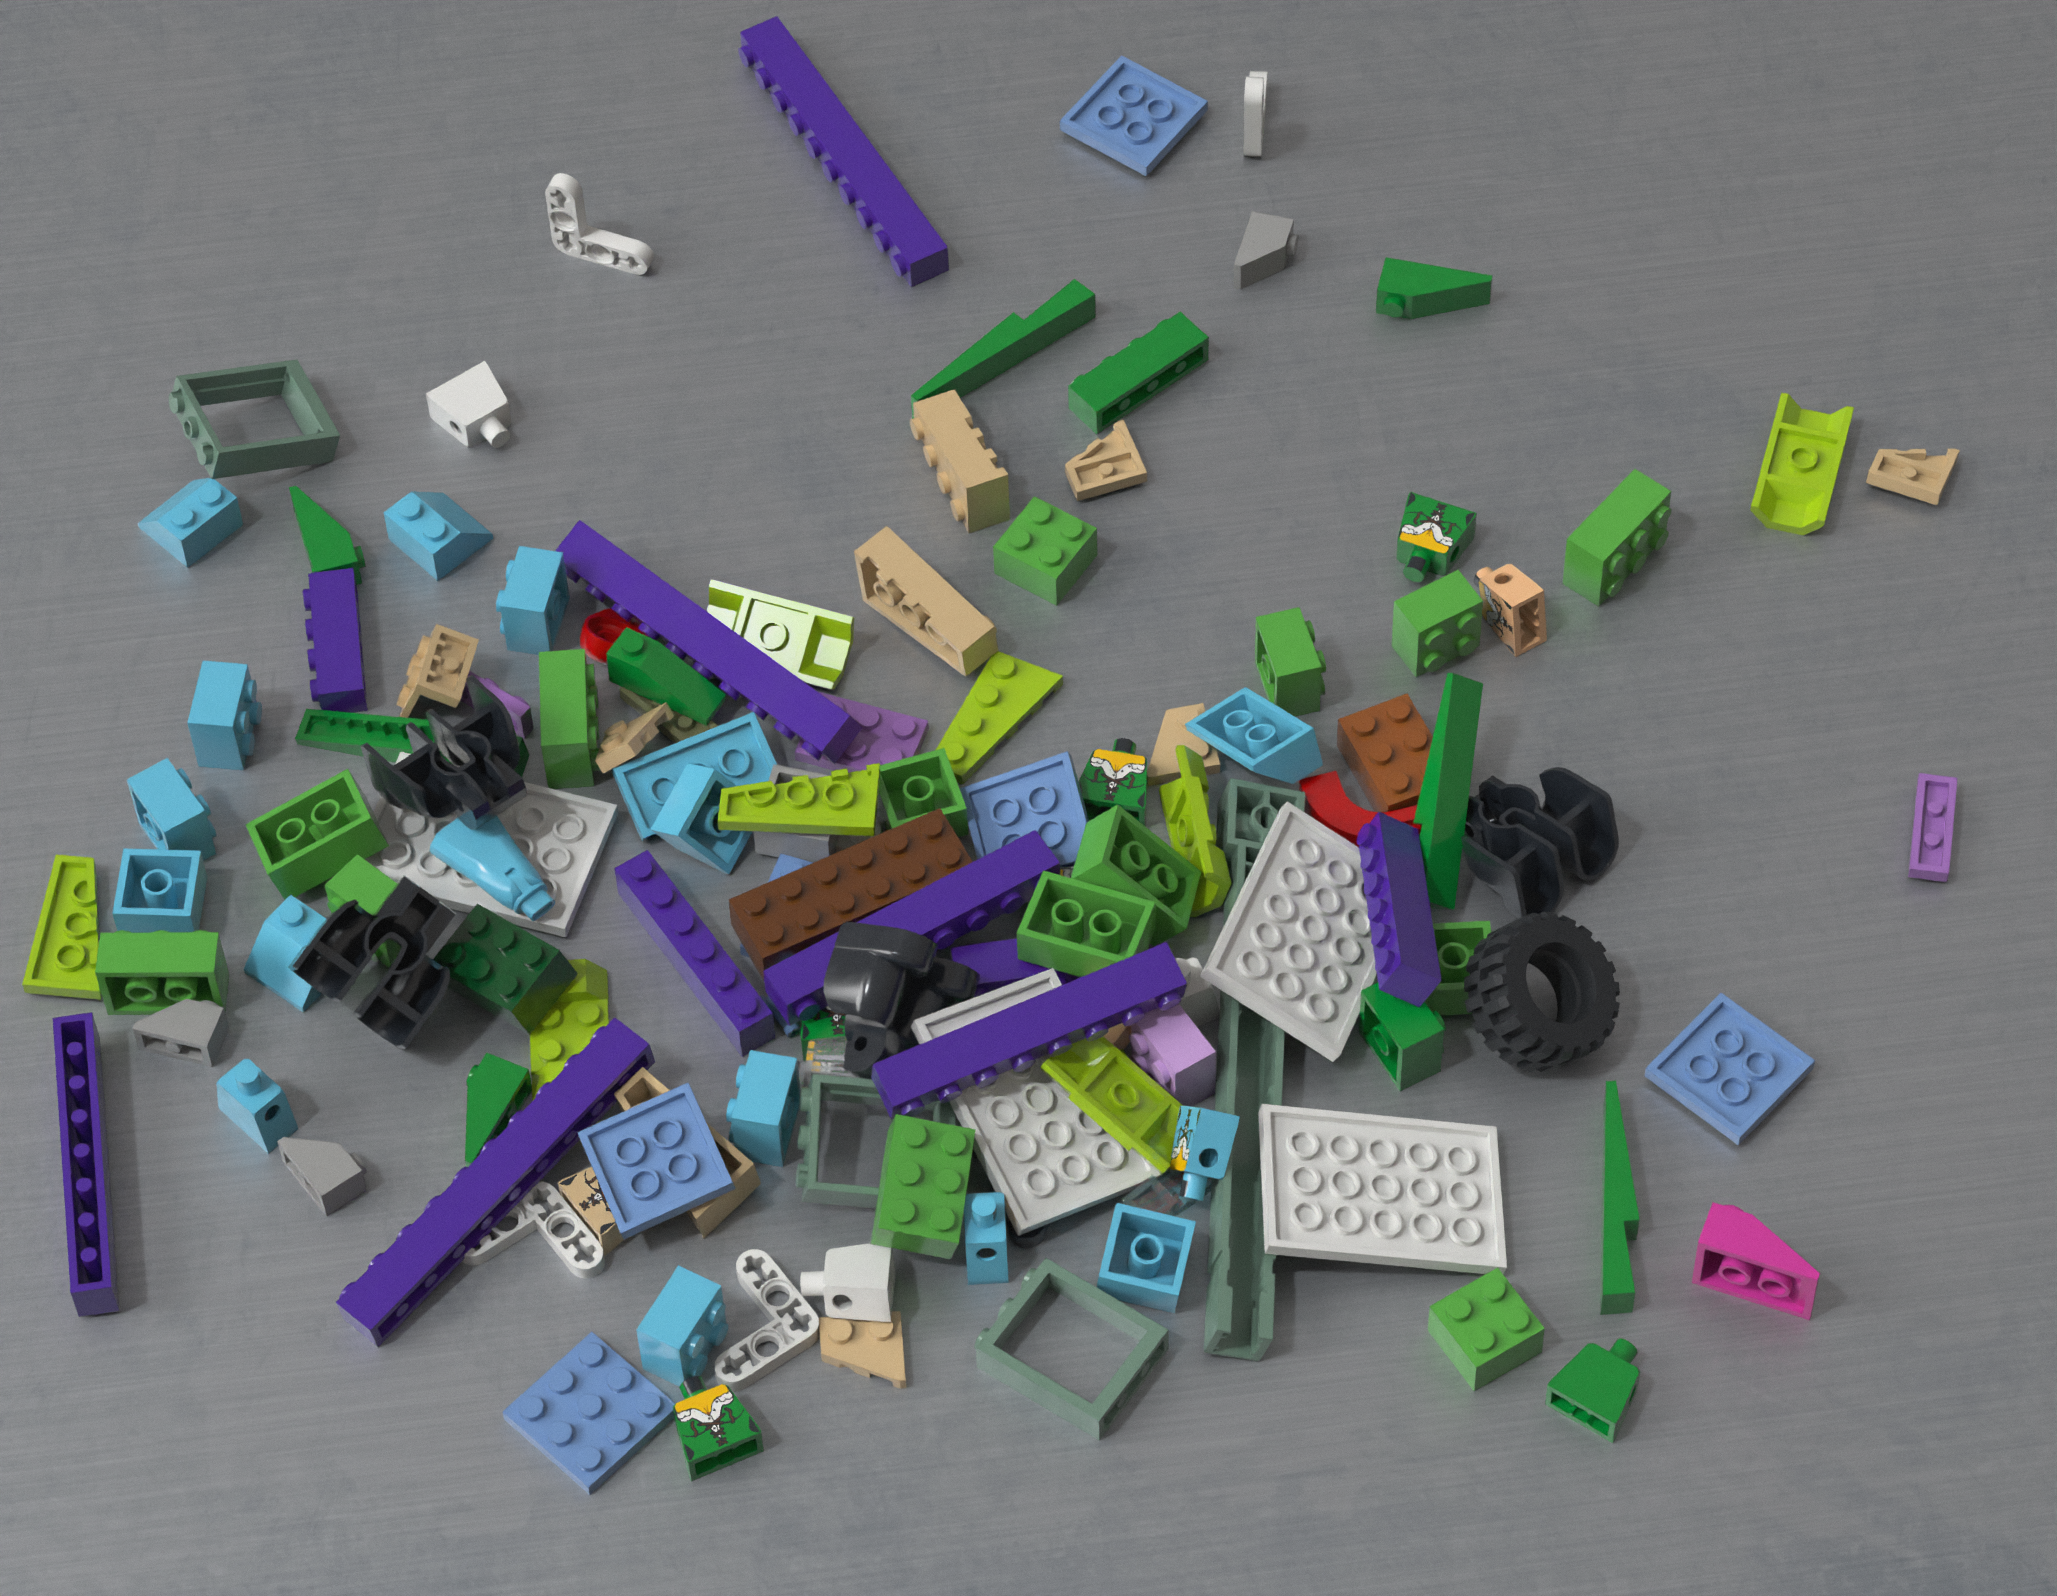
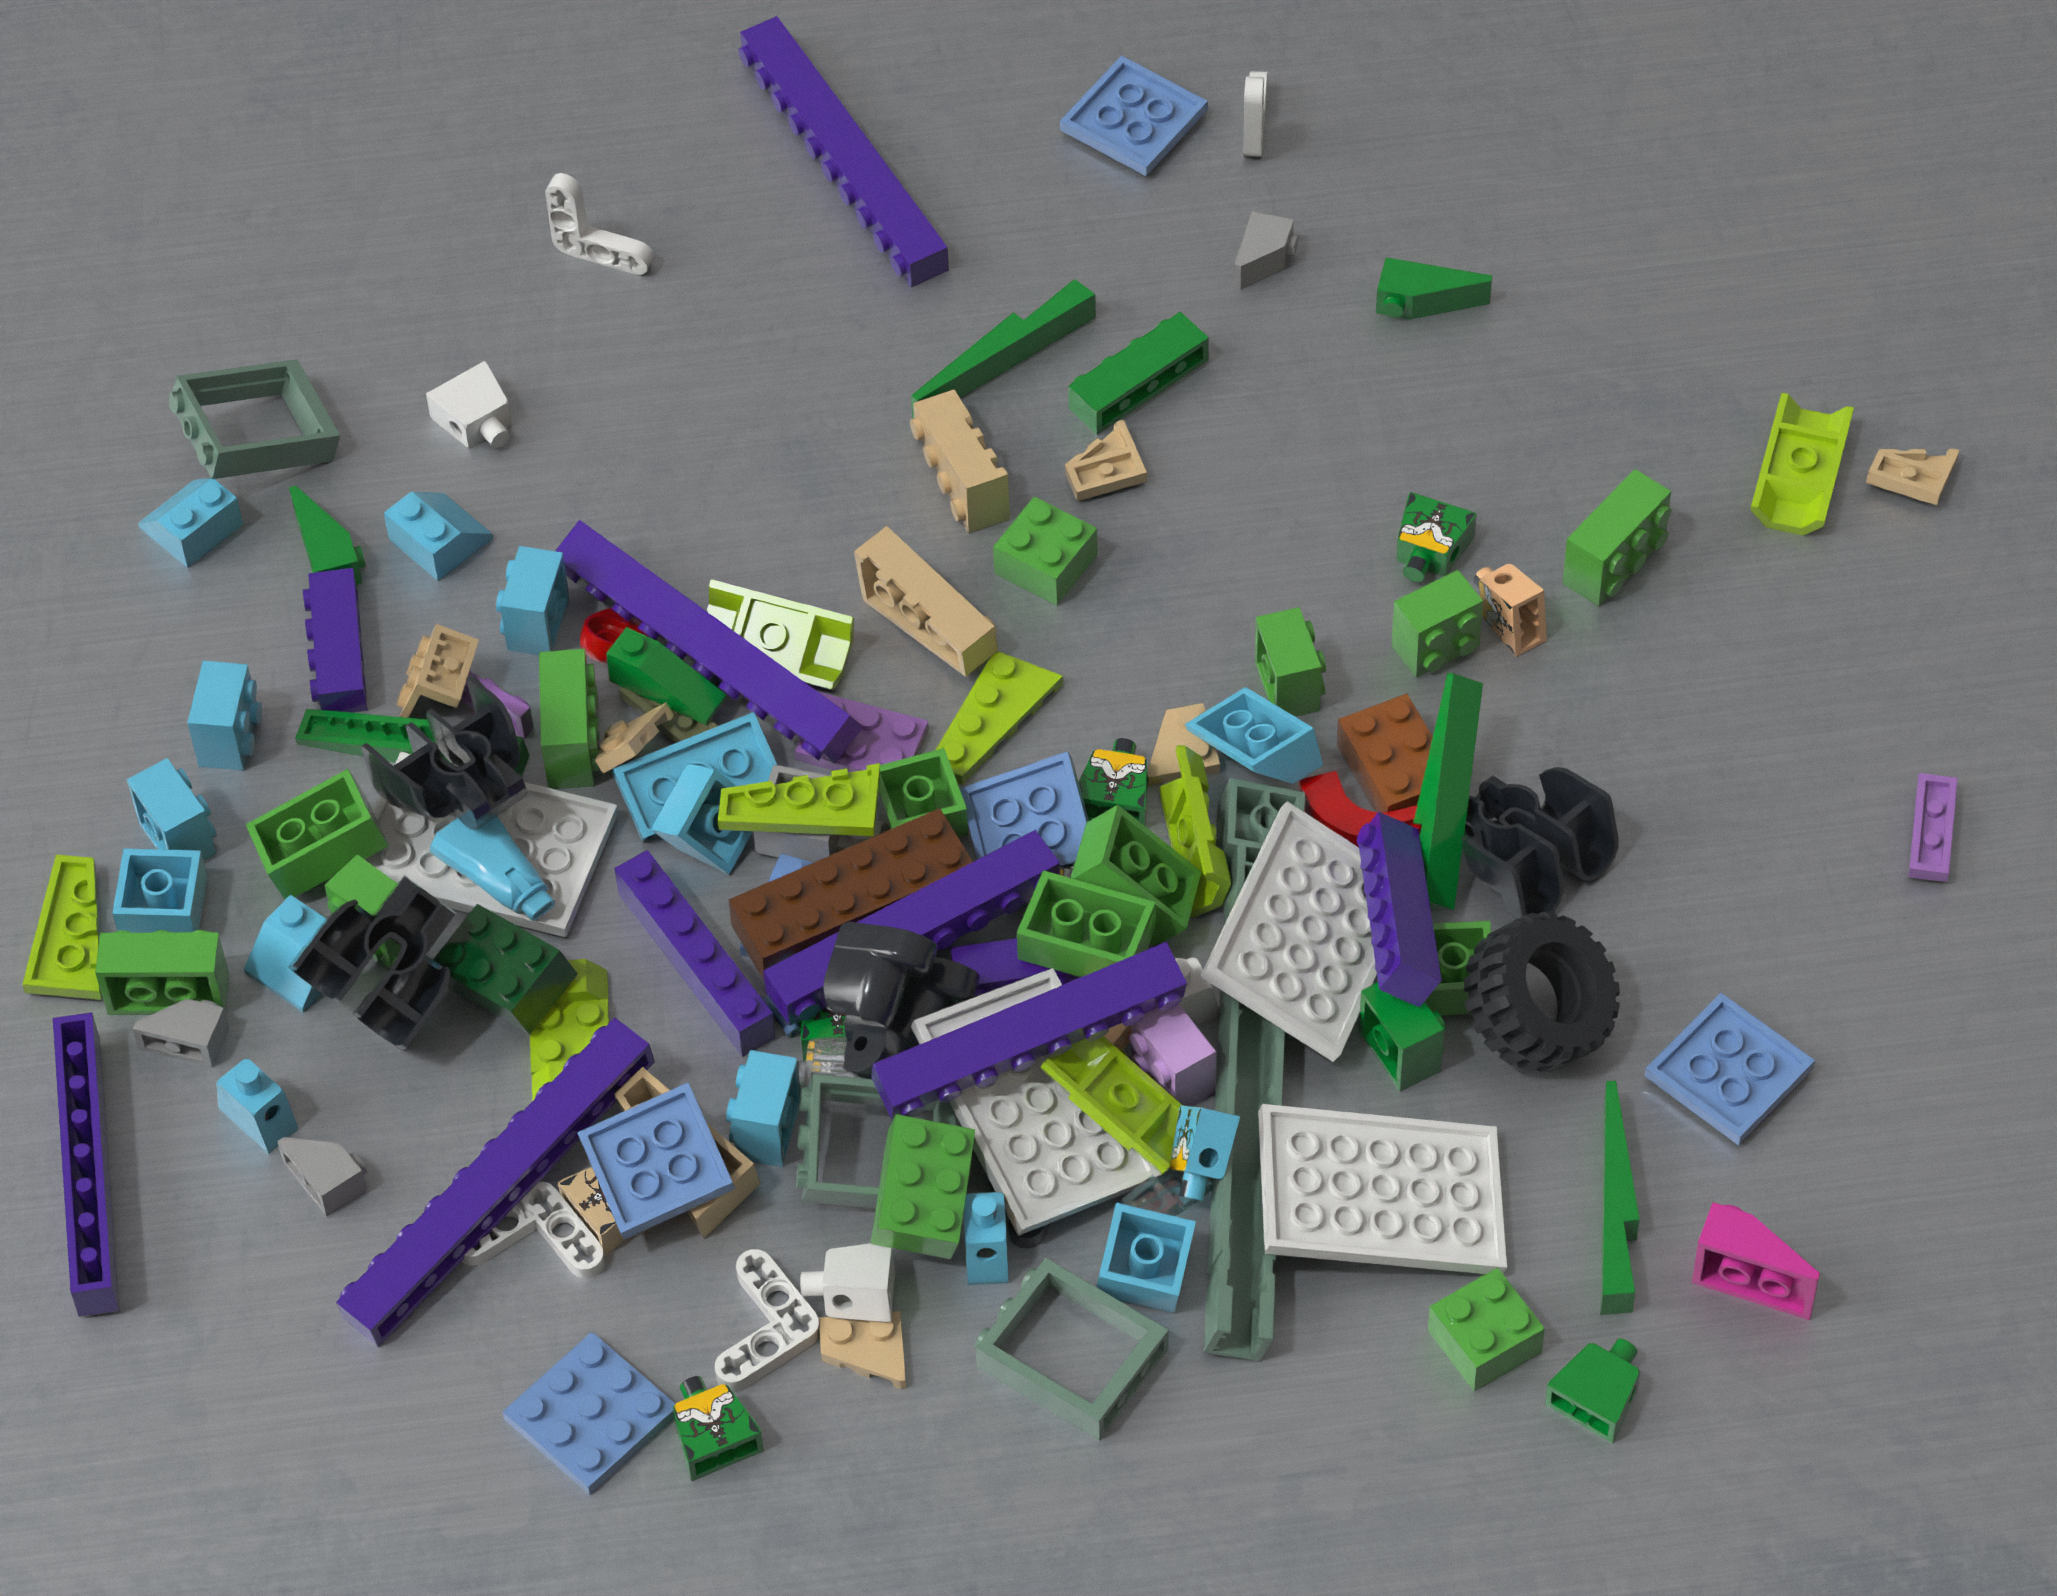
(493, 1096): green slope -> none
(682, 1327): medium azure brick -> none

